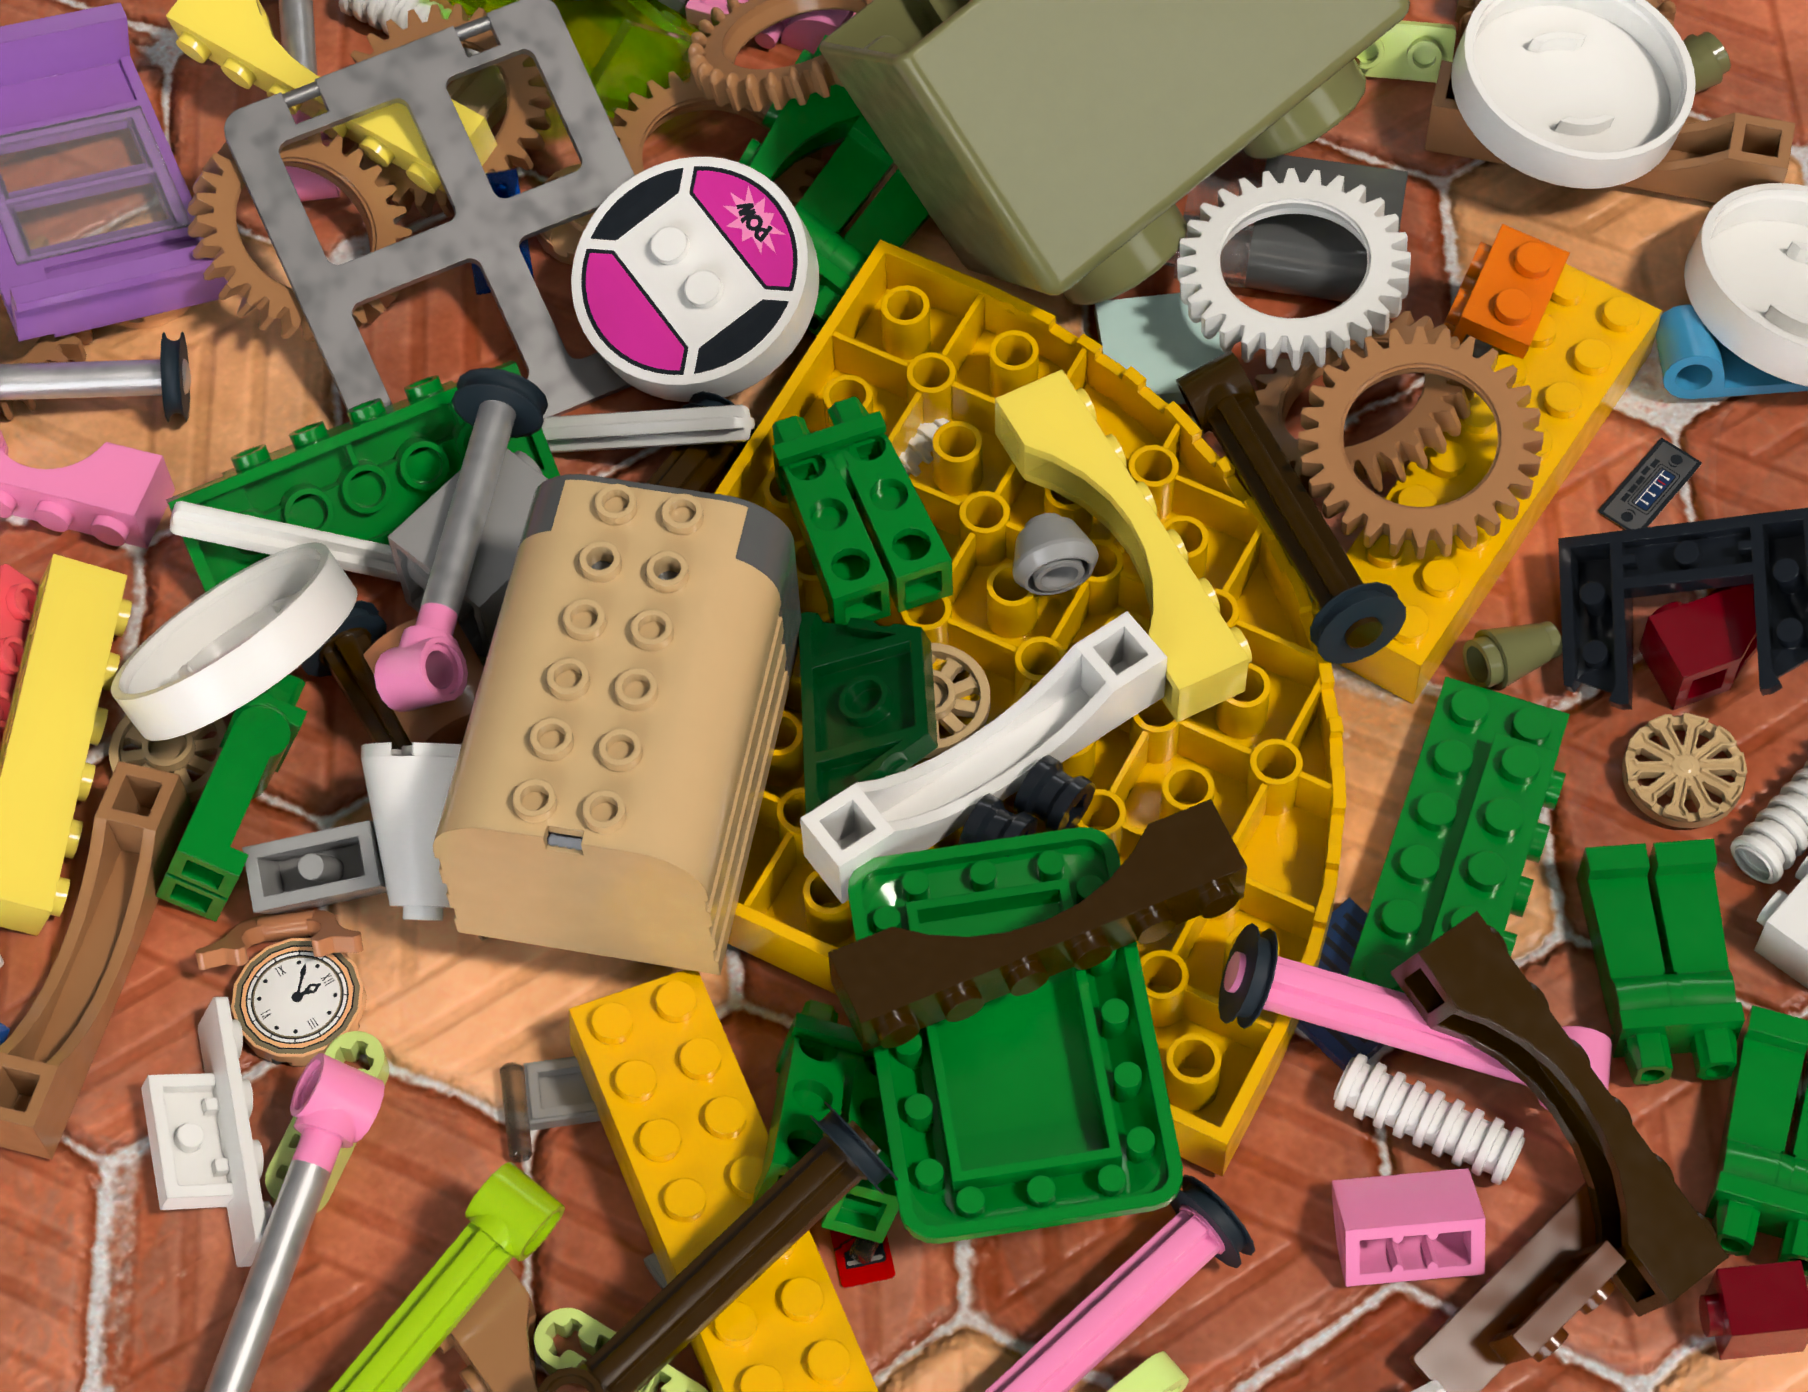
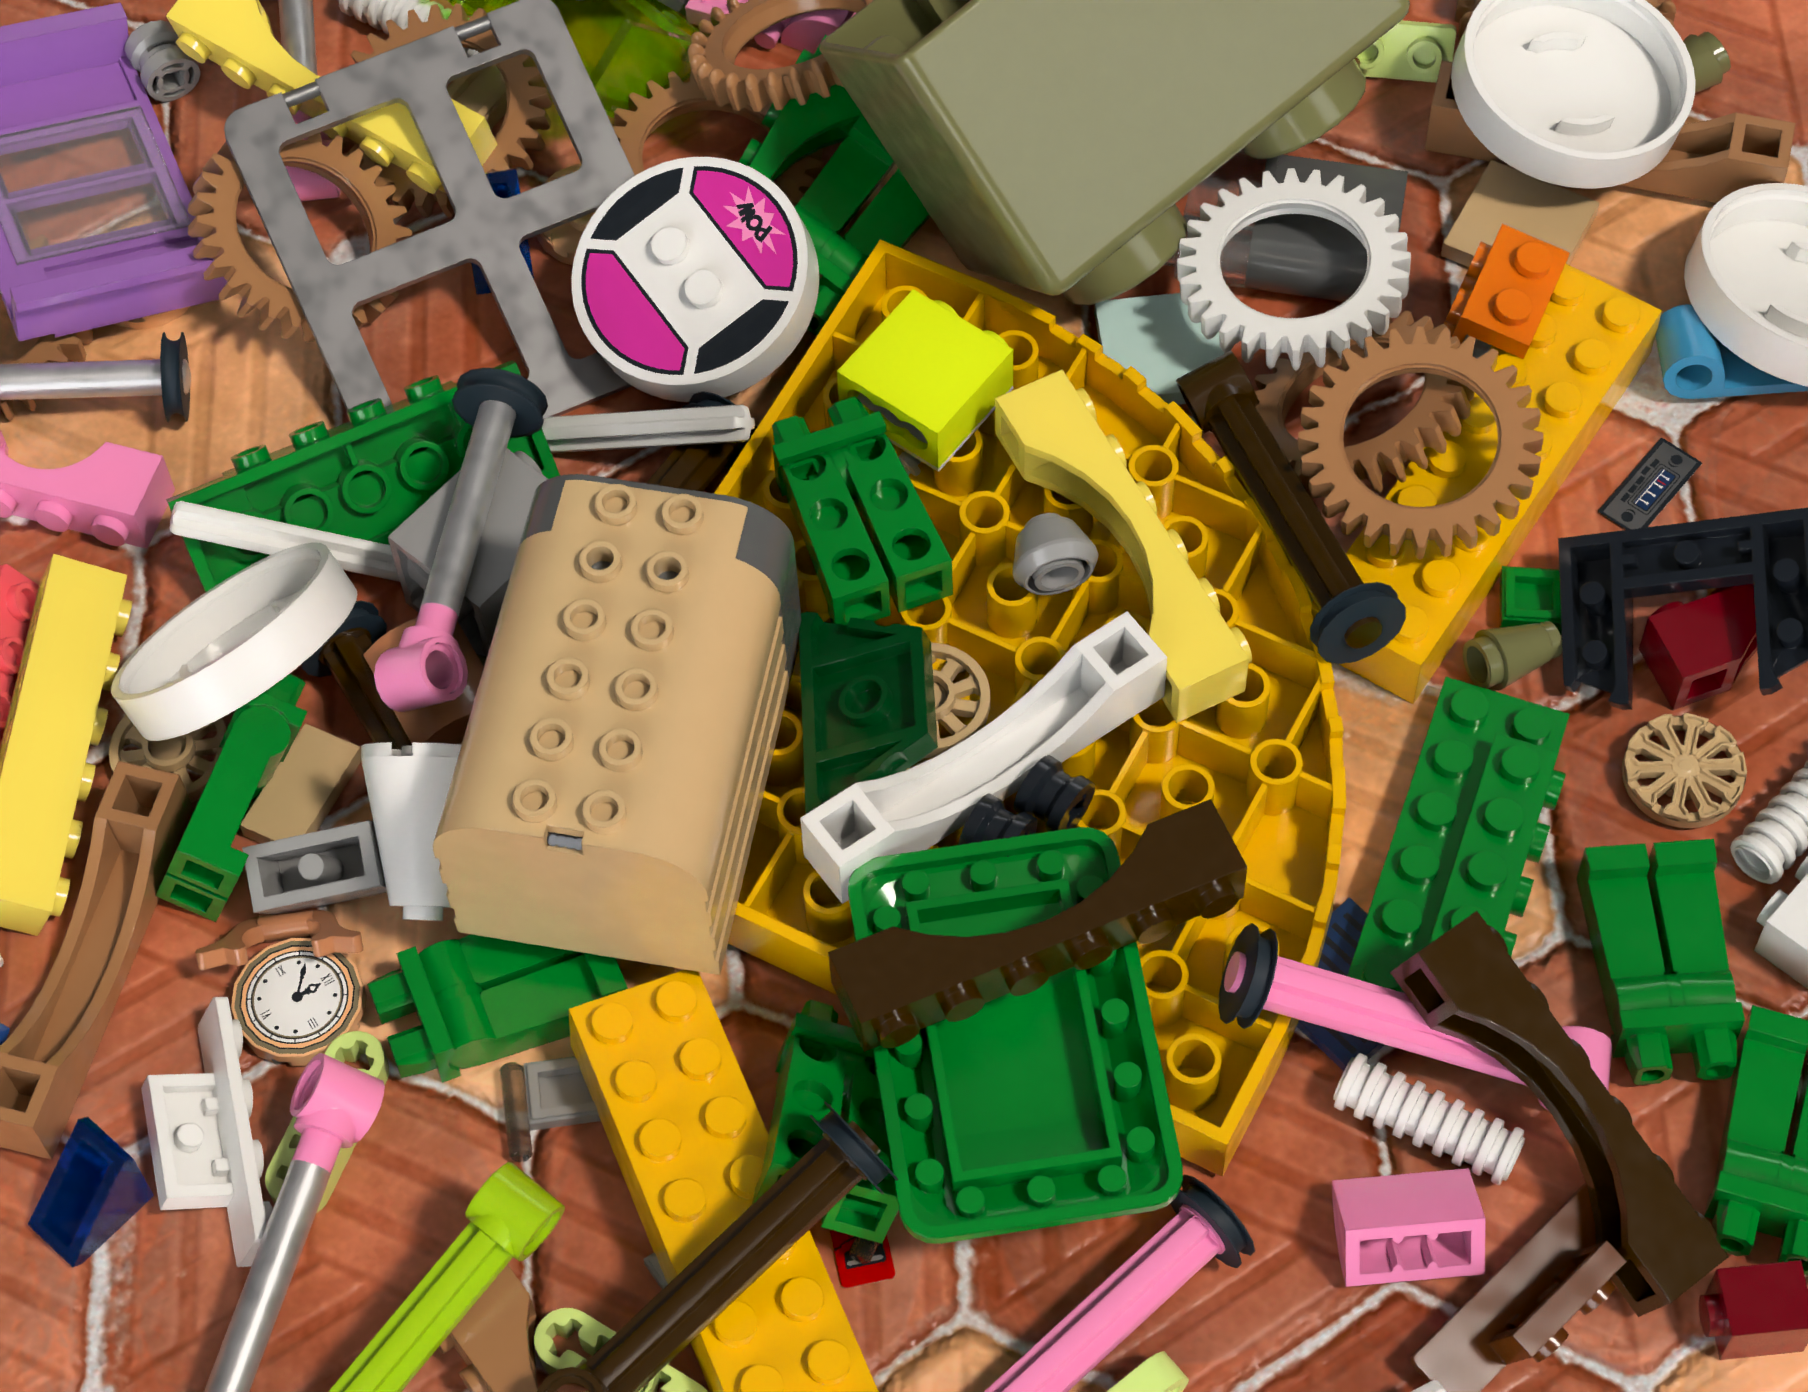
(88, 1194): none -> clear blue slope
(162, 64): none -> light grey wheel
(302, 787): none -> tan tile
(485, 1000): none -> green hips
(928, 377): none -> neon yellow piece
(1523, 204): none -> tan tile
(1529, 596): none -> green tile

